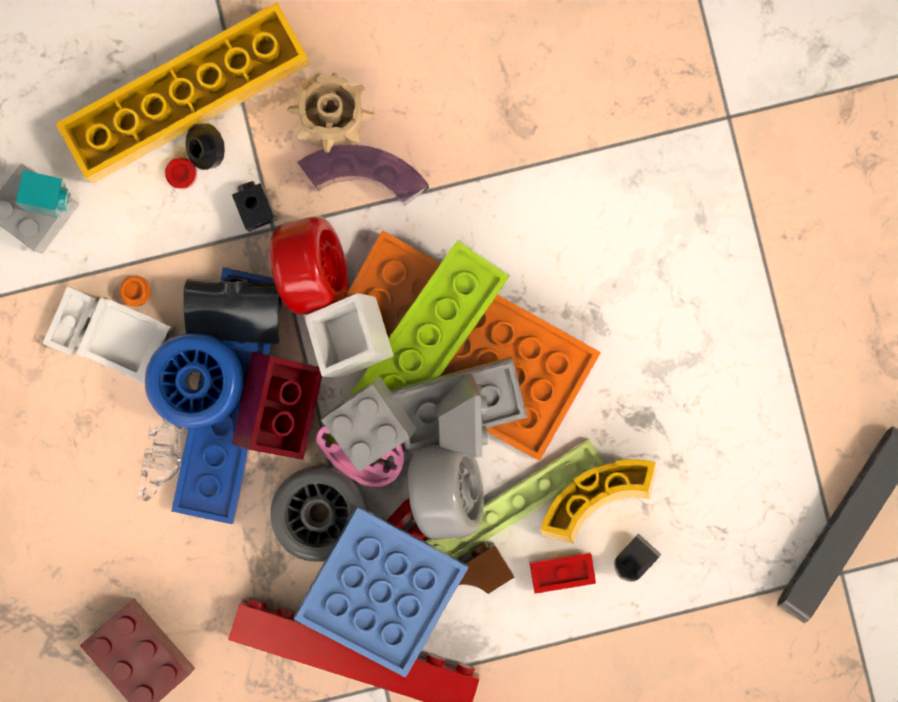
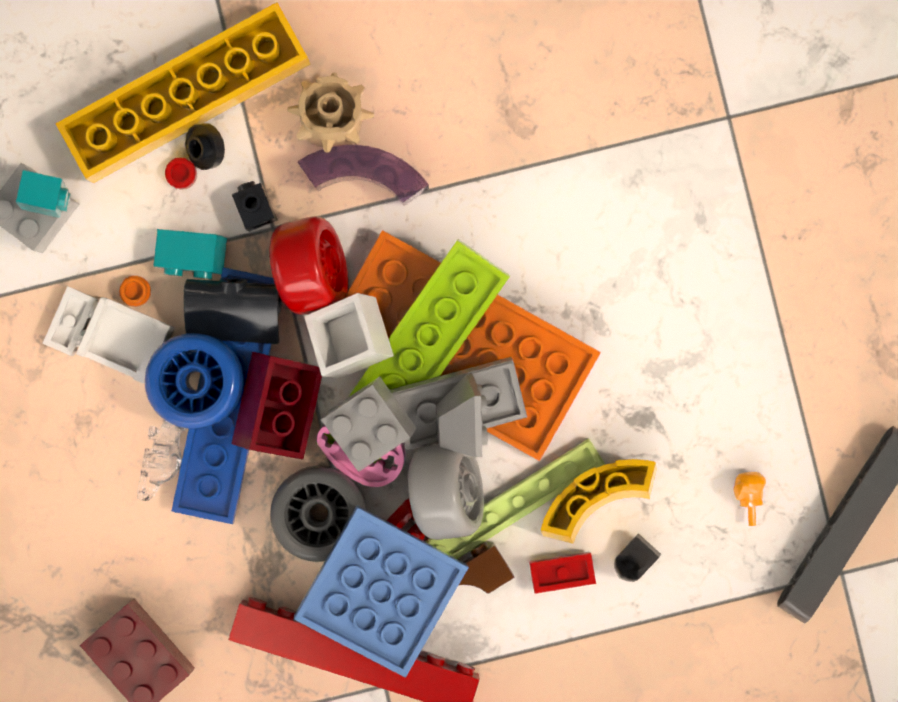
(190, 252): none -> teal brick
(749, 490): none -> light orange piece

